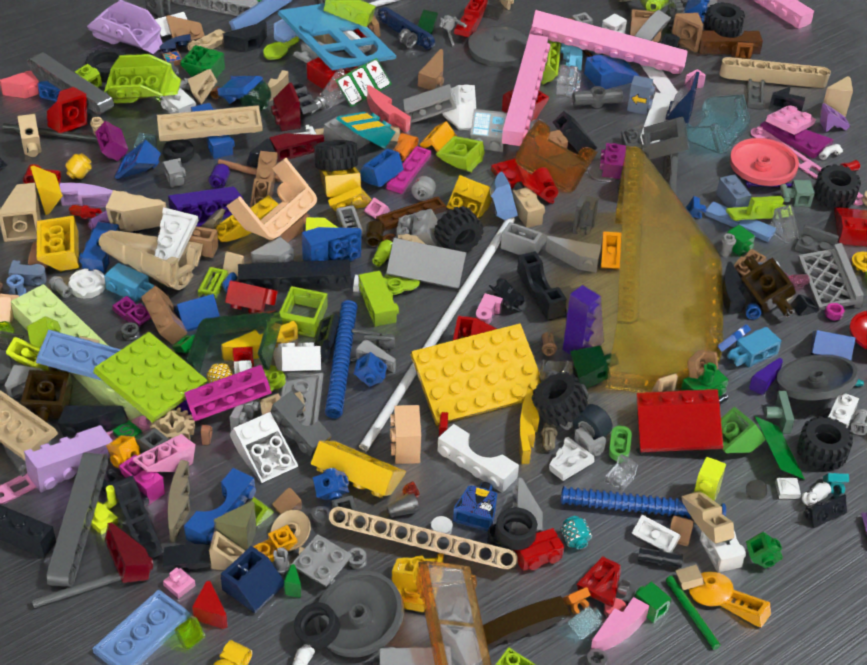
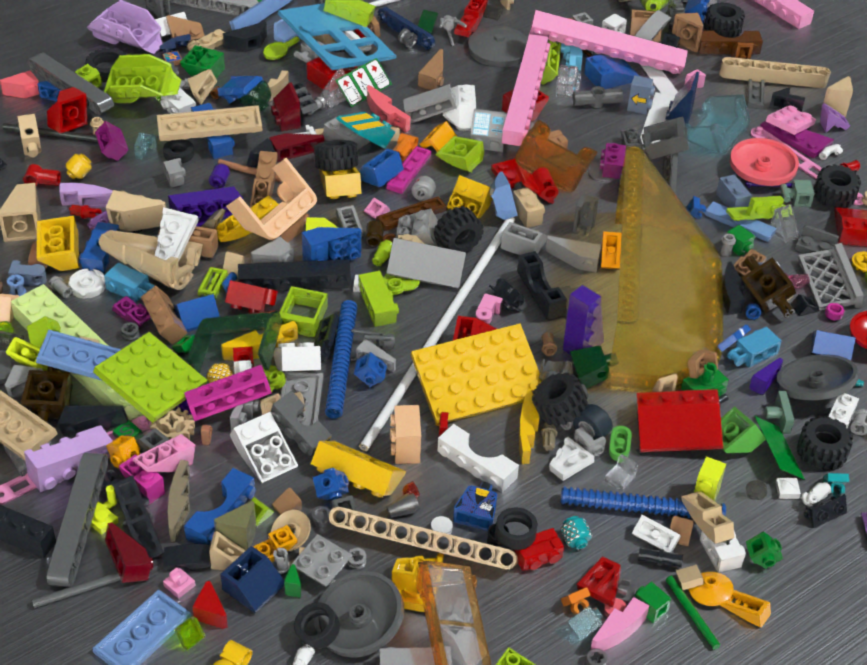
(47, 188): yellow slope -> none
(138, 160): blue slope -> none
(354, 197): yellow wing -> none
(525, 620): dark brown slope -> none
(526, 501): light grey slope -> none
(573, 132): black slope -> none

